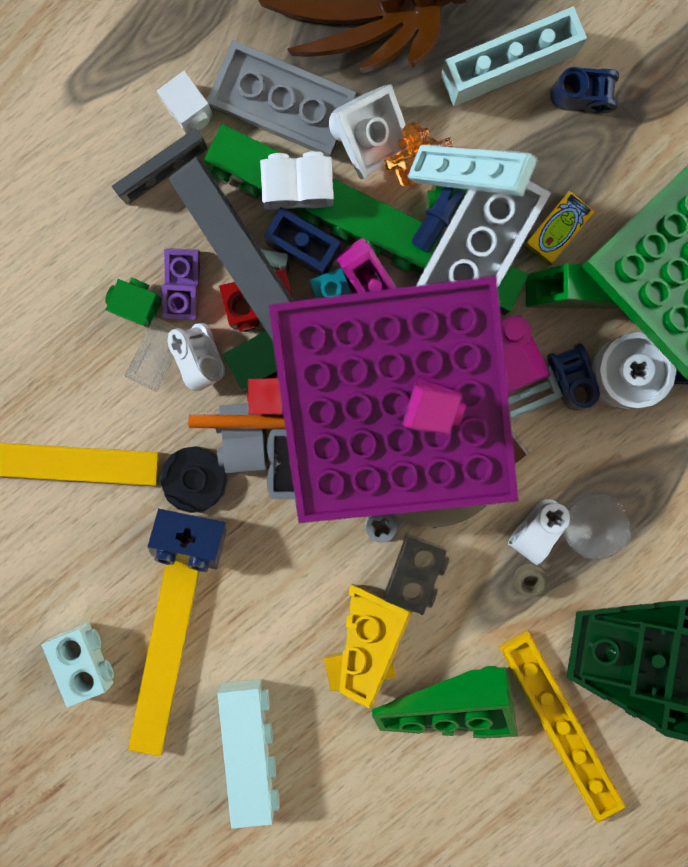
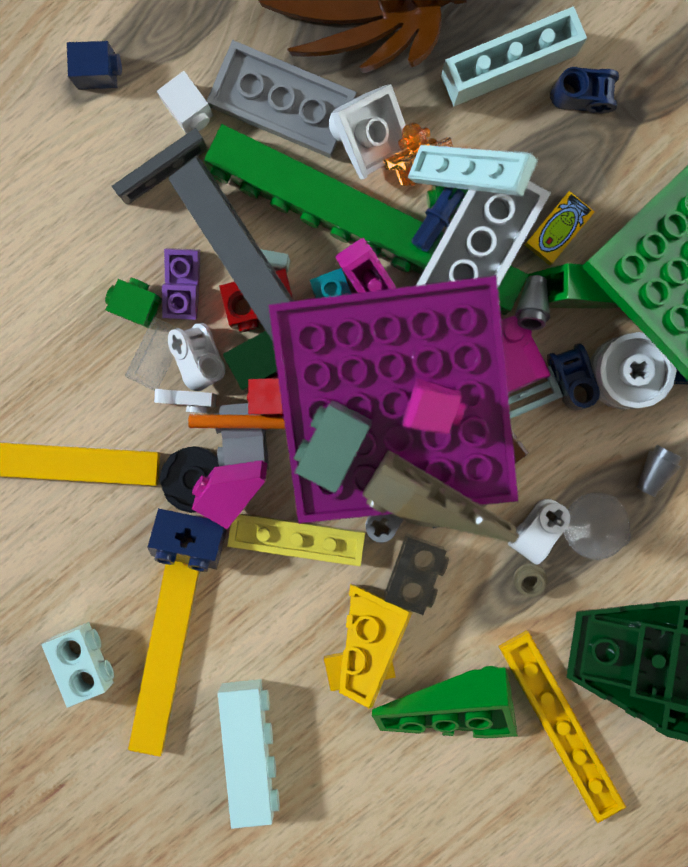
(93, 65): none -> dark blue brick
(194, 401): none -> white plate
(228, 490): none -> dark pink slope
(279, 474): light grey brick -> none
(297, 182): white brick -> none
(297, 539): none -> light yellow plate
(302, 242): dark blue brick -> none
(332, 446): none -> sand green brick
(420, 497): none -> dark tan wedge
(534, 304): none -> flat silver cone
(658, 470): none -> flat silver cone

